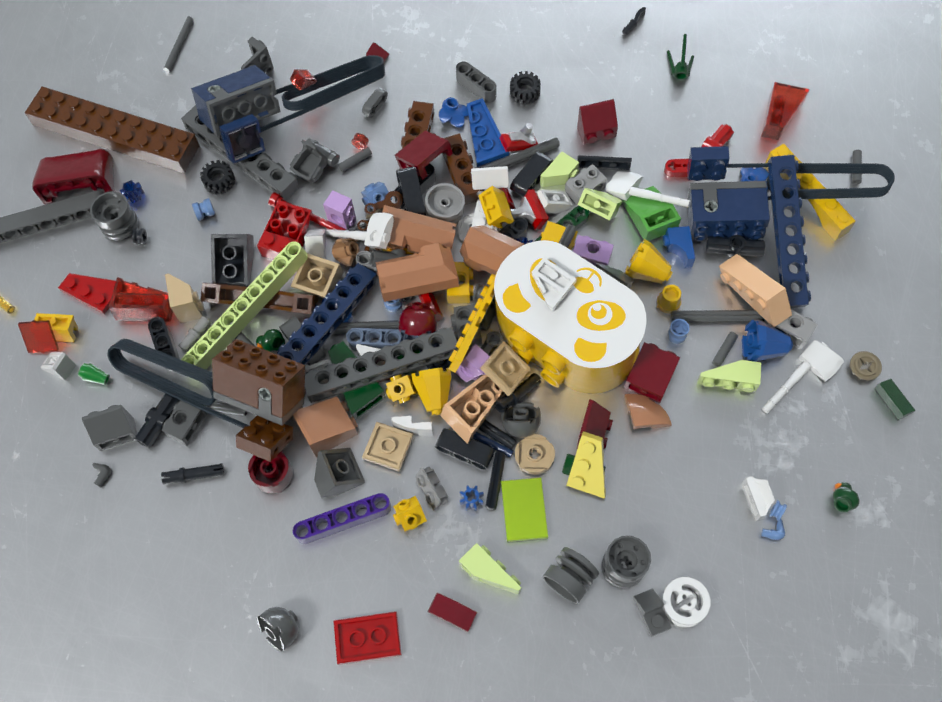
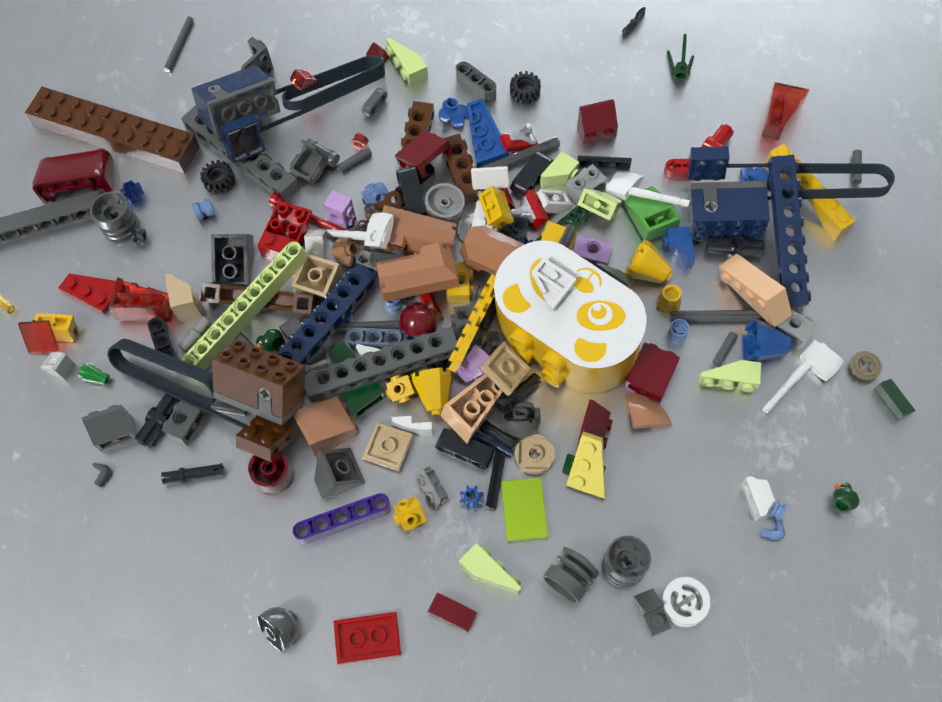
(409, 62): none -> yellowish green slope

